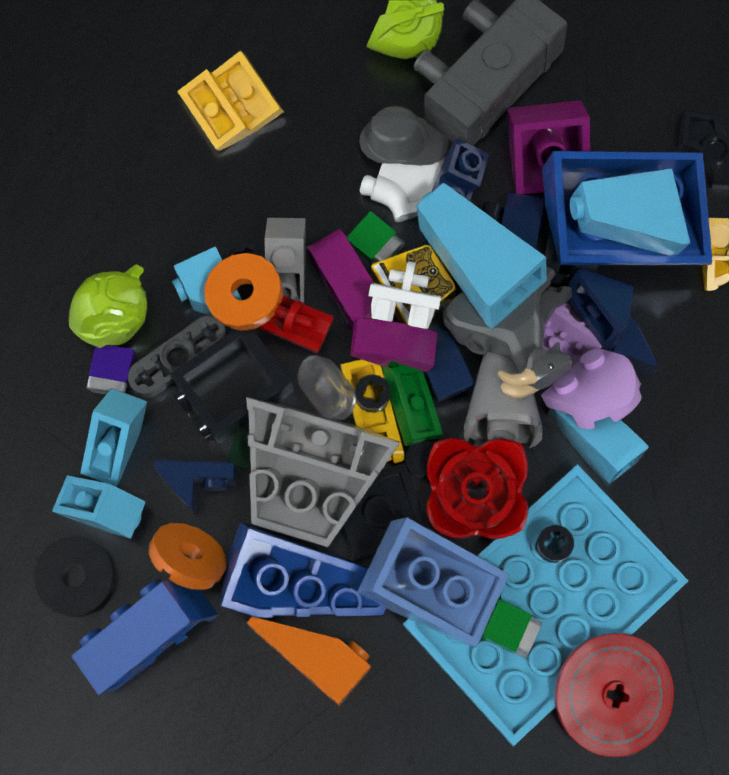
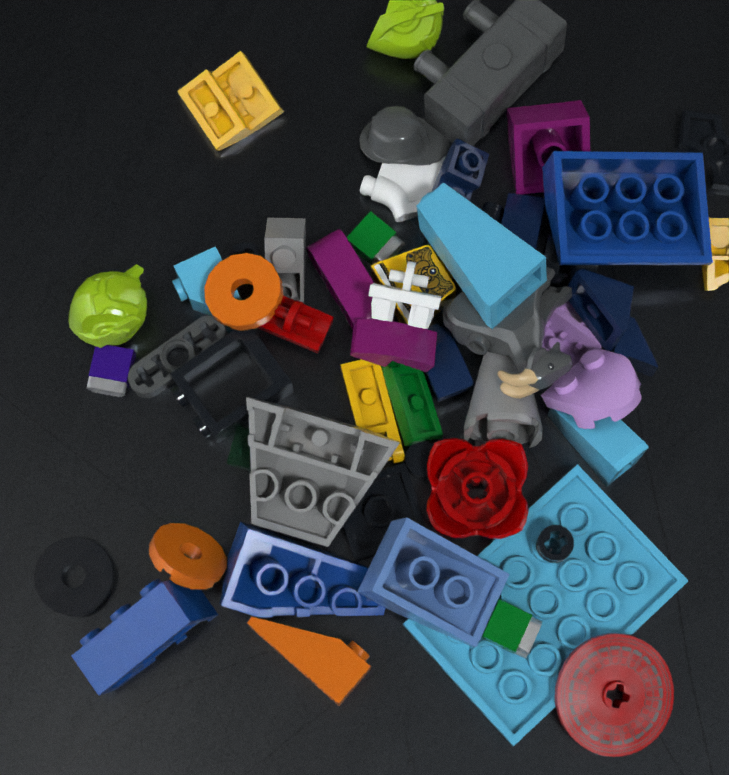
(99, 506): medium azure slope -> none
(112, 436): medium azure slope -> none
(185, 475): dark blue slope -> none
(326, 387): clear plate -> none
(367, 404): black bush -> none
(633, 211): medium azure slope -> none

